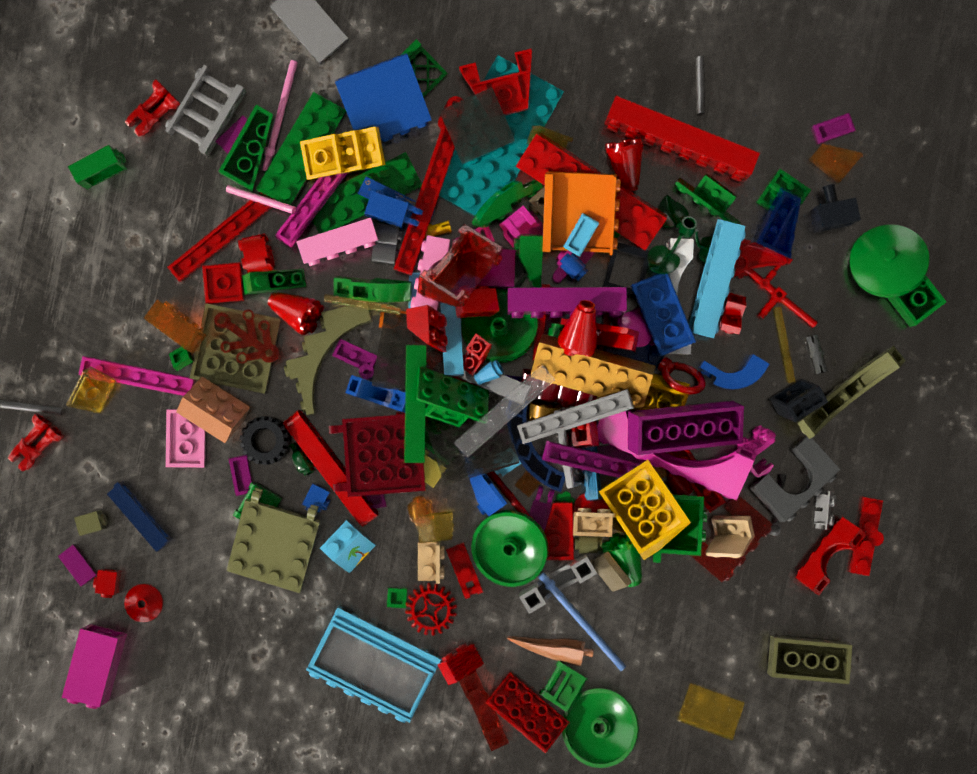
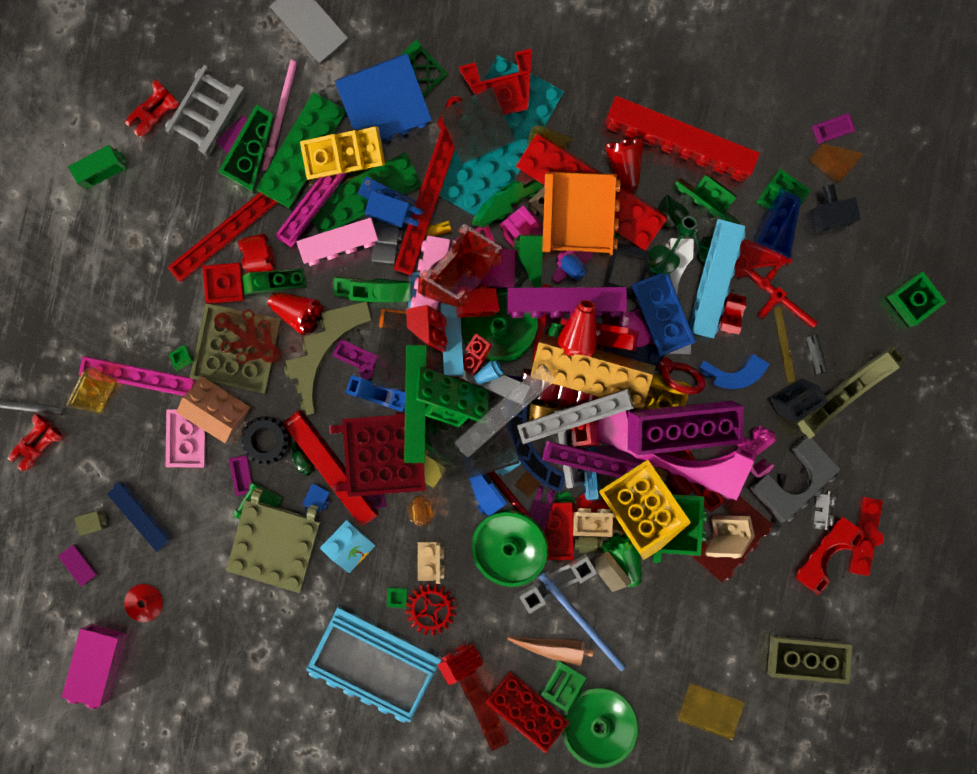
(107, 582): red brick -> none
(175, 325): clear orange brick -> none
(261, 199): bright pink bar -> none
(362, 304): clear yellow bar -> none
(435, 527): clear yellow piece -> none
(464, 569): red plate -> none
(581, 234): medium azure tile -> none
(701, 84): flat silver bar -> none
(889, 261): green dish -> none

